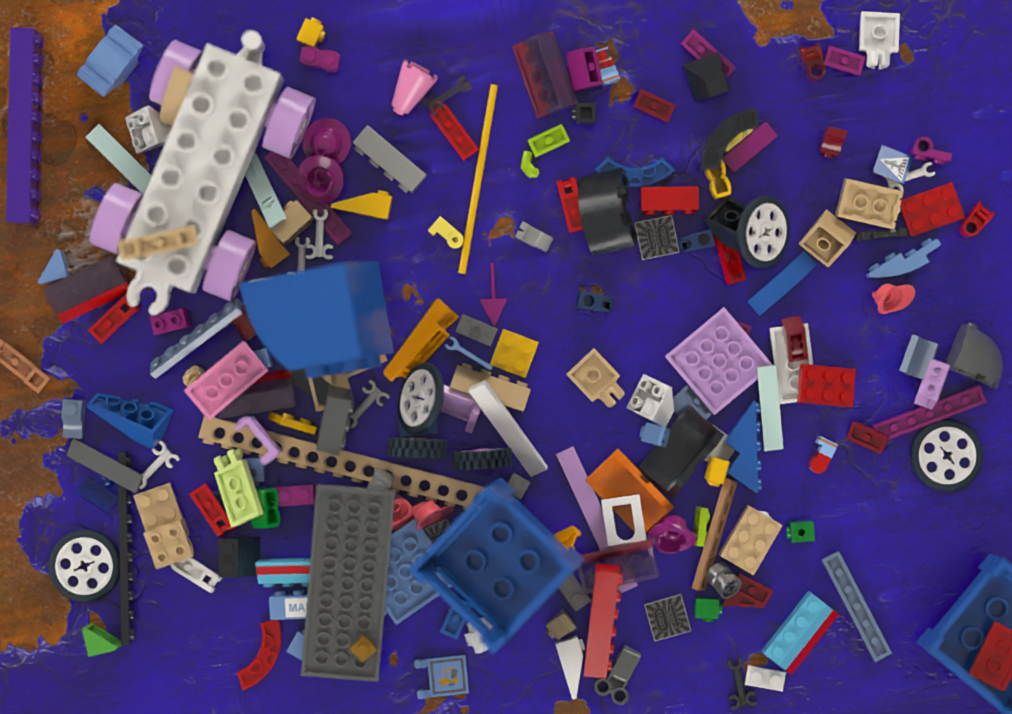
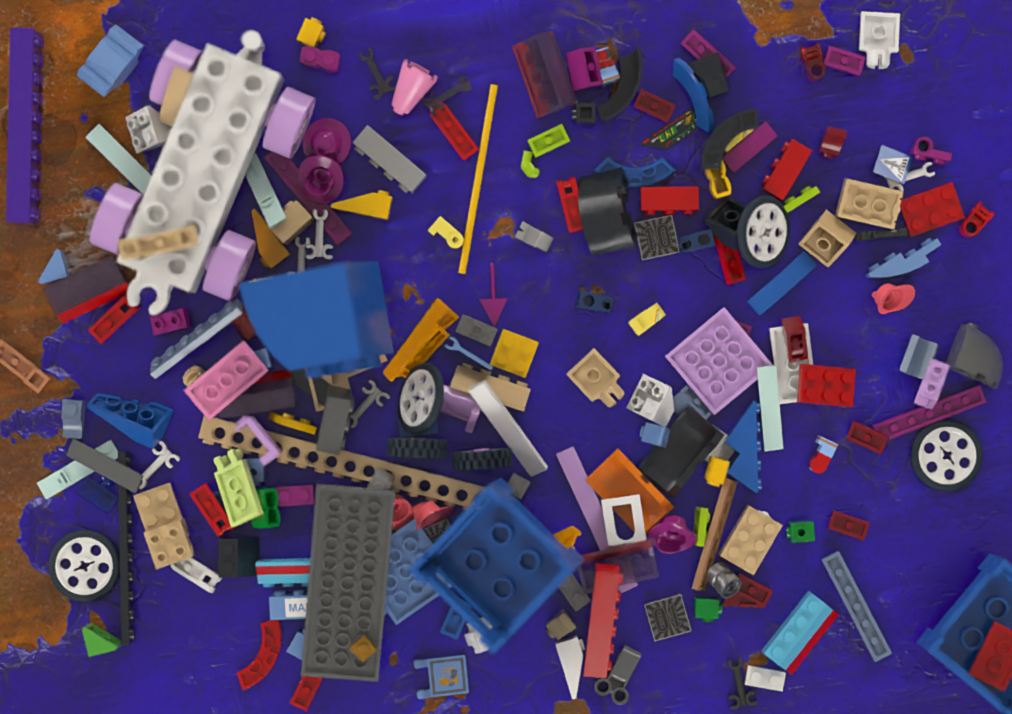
(72, 473): none -> light aqua piece
(305, 692): none -> red tile
(383, 86): none -> clear smoke bar
(629, 83): none -> black panel
(646, 319): none -> light yellow leg
(673, 132): none -> black sticker
(697, 93): none -> blue tile
(785, 169): none -> red brick
(807, 193): none -> lime plate
(848, 525): none -> dark red plate

